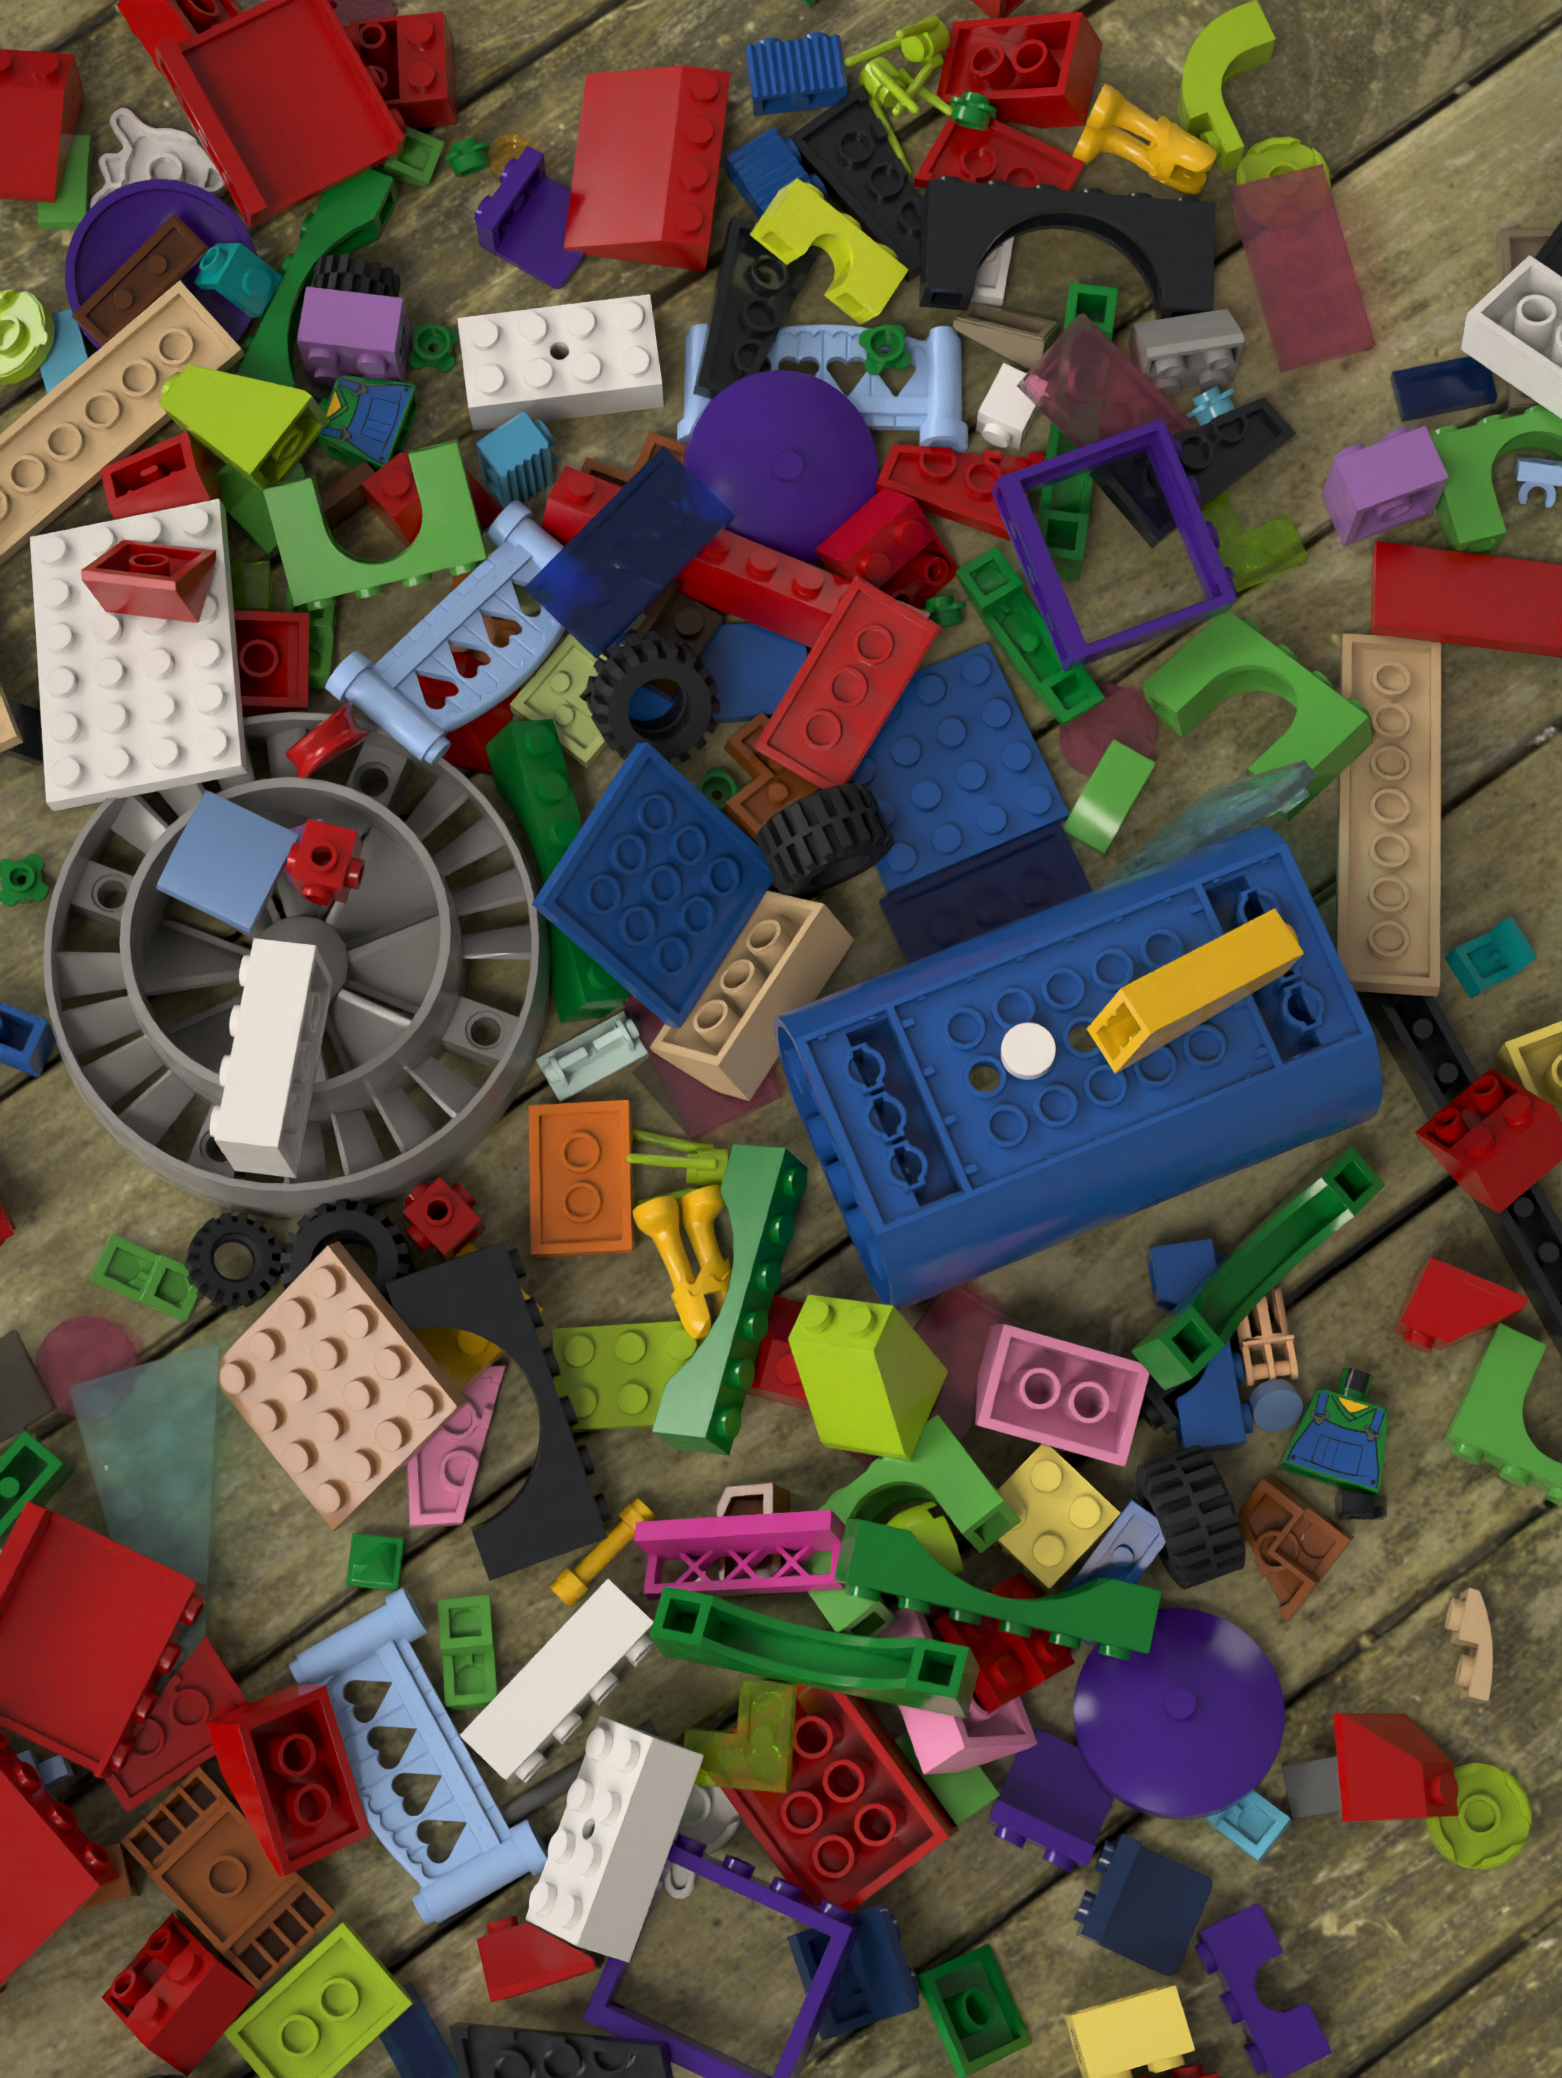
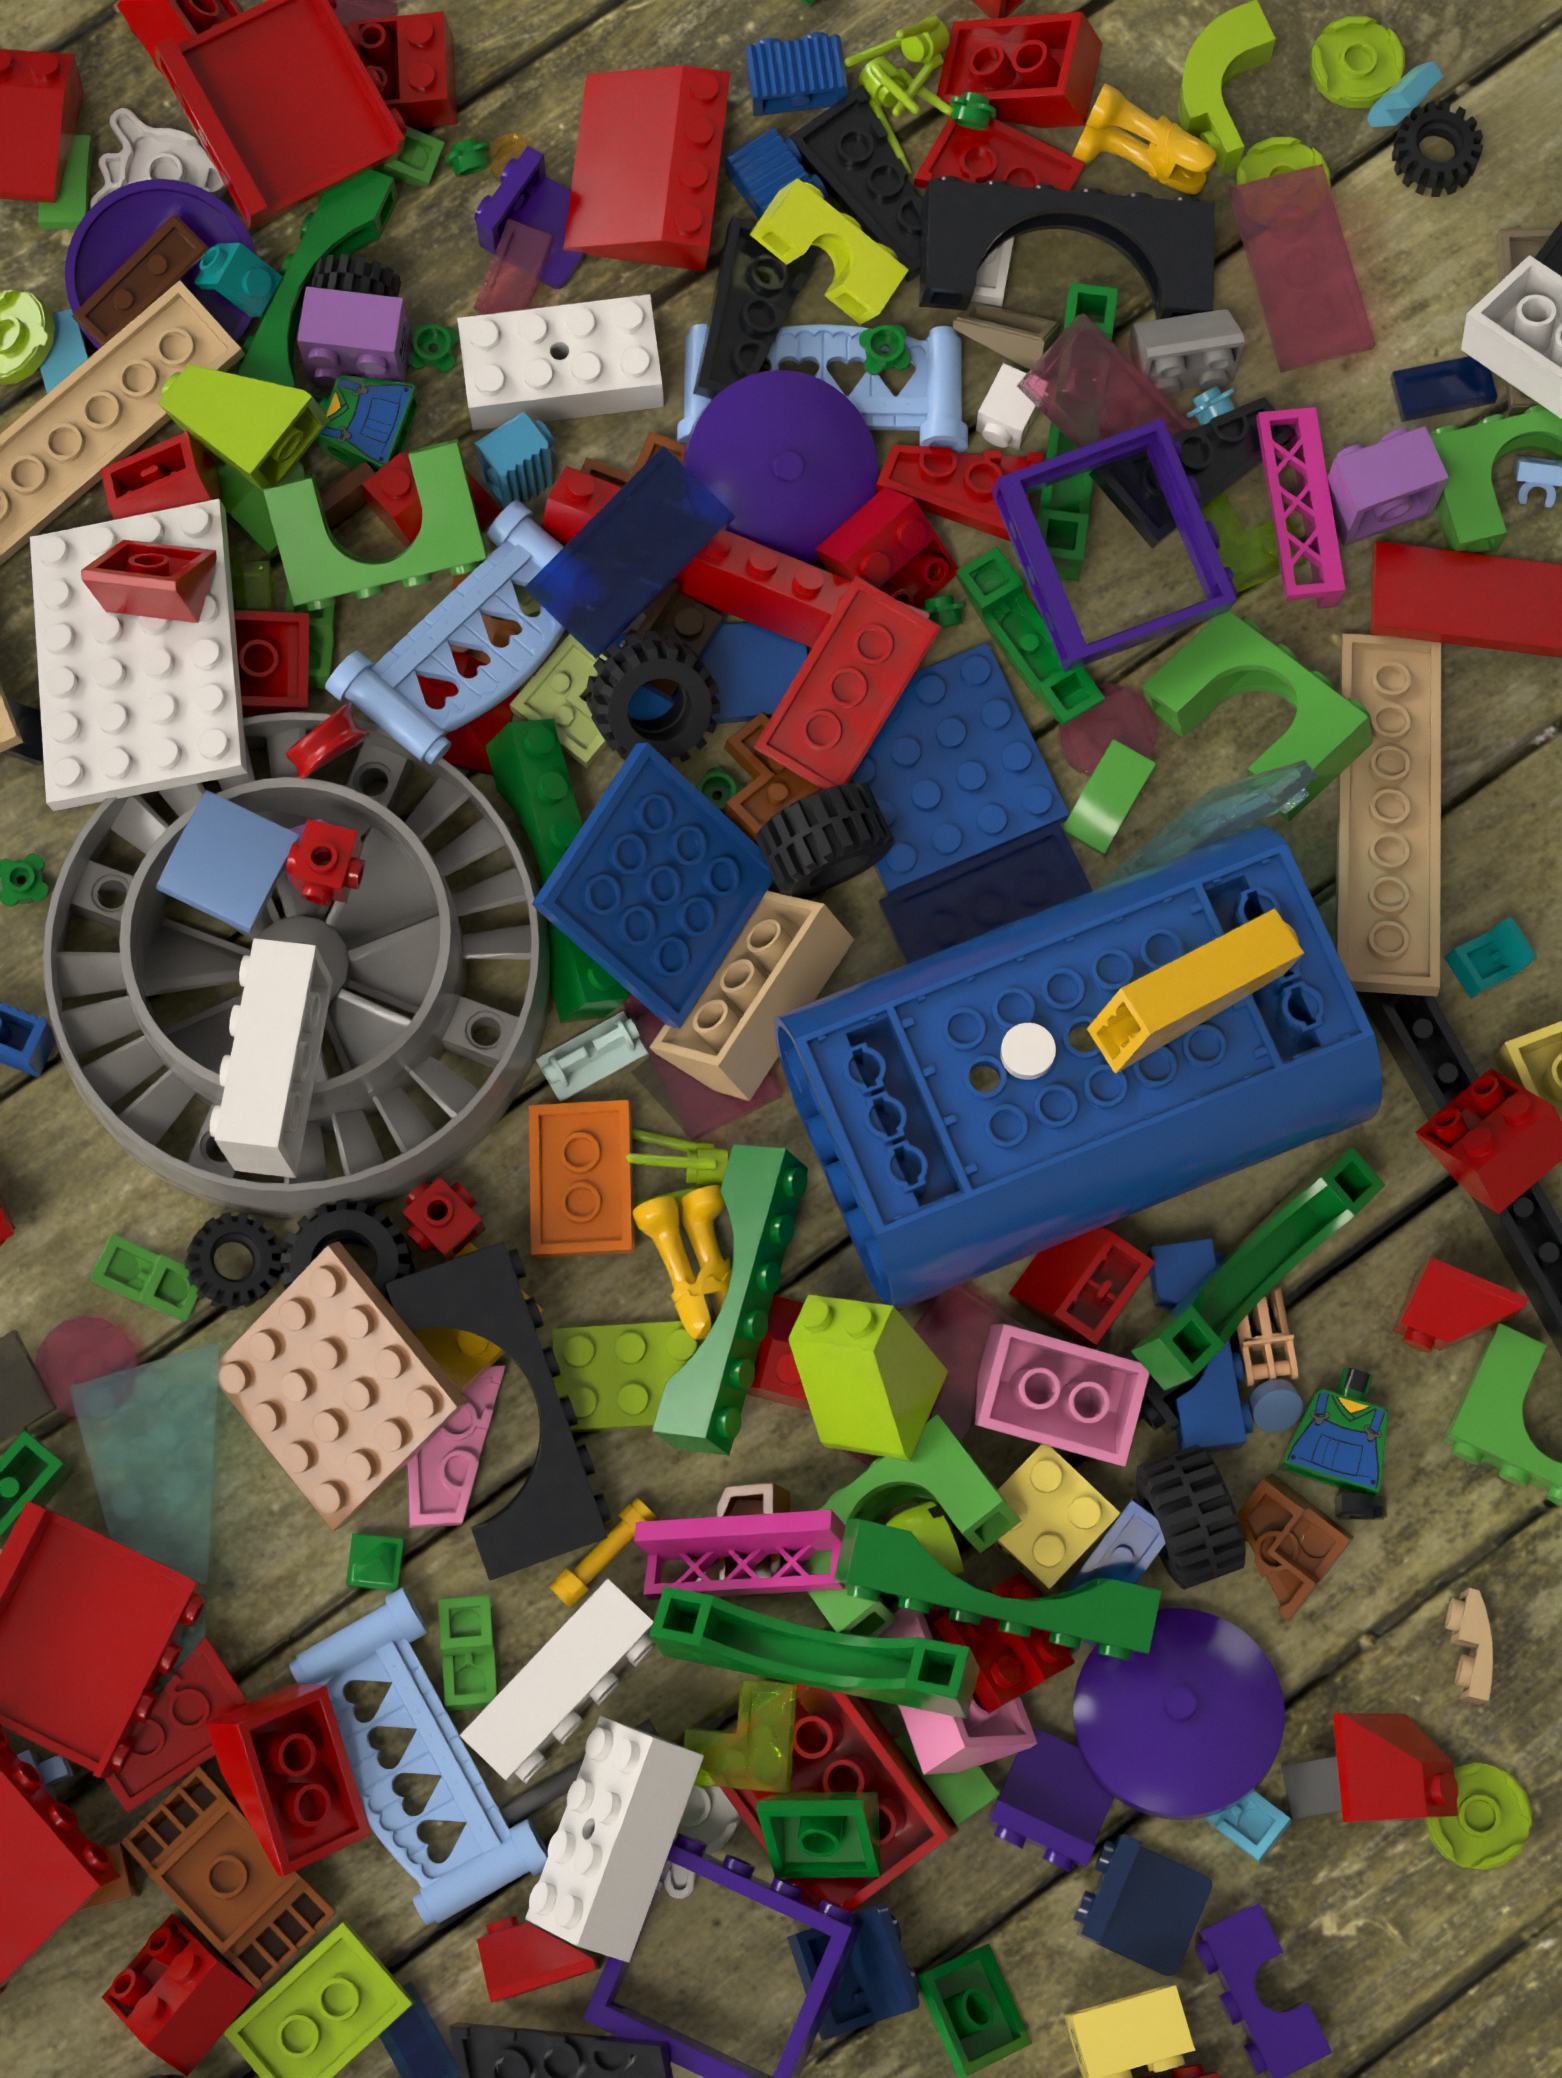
(514, 269): none -> clear pink tile
(822, 1834): none -> green slope
(1083, 1284): none -> red slope
(1312, 503): none -> dark pink fence
(1356, 61): none -> lime tile
(1404, 95): none -> medium azure slope
(1447, 126): none -> black tyre

